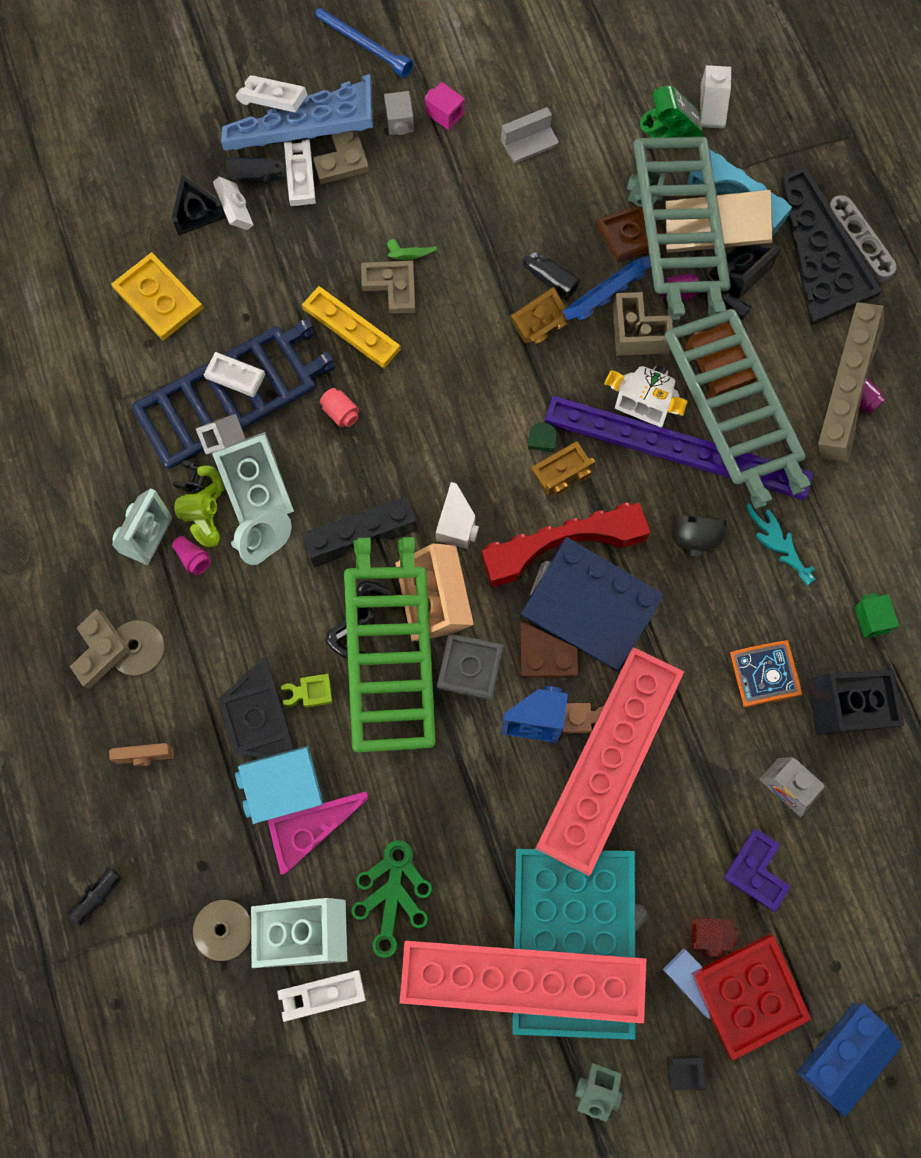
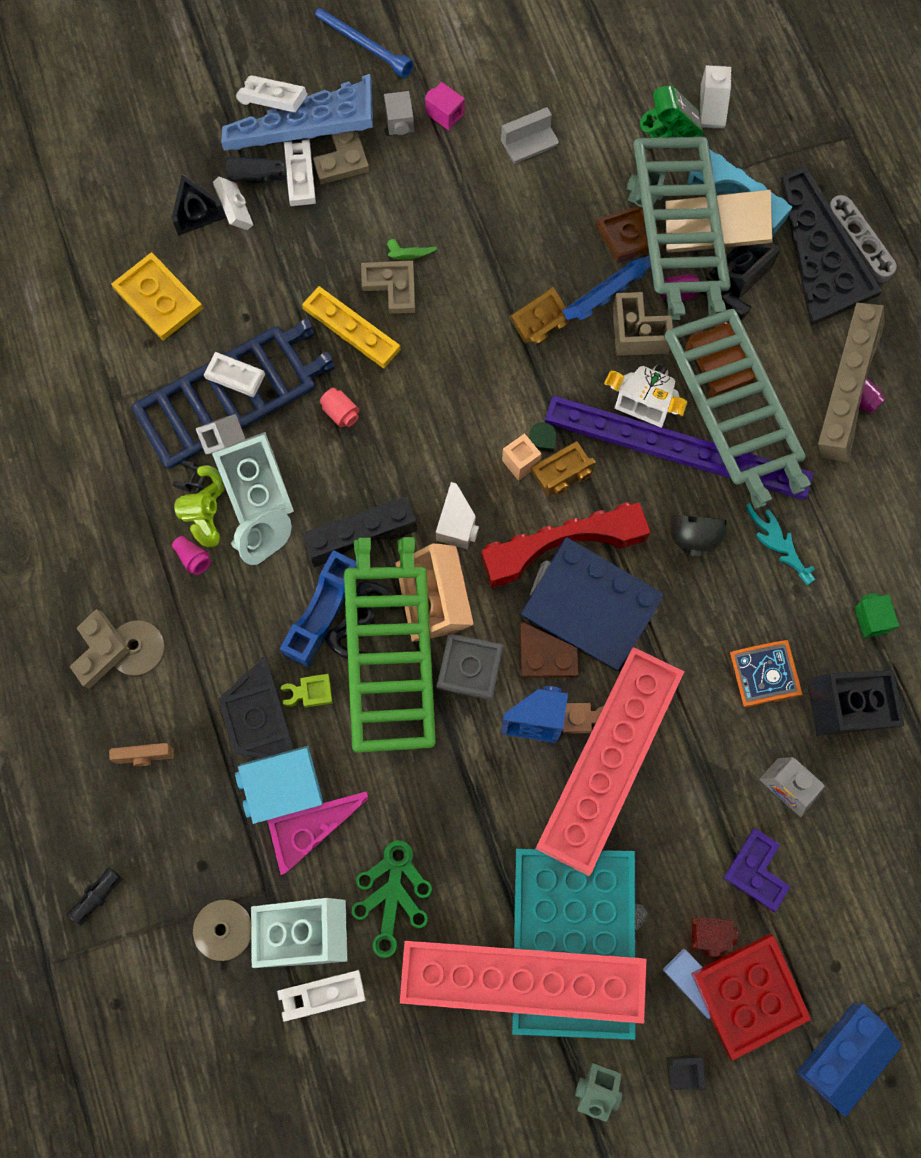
(143, 527): light aqua slope -> none
(311, 629): none -> blue arch
(521, 456): none -> light nougat panel
(552, 274): black piece -> none

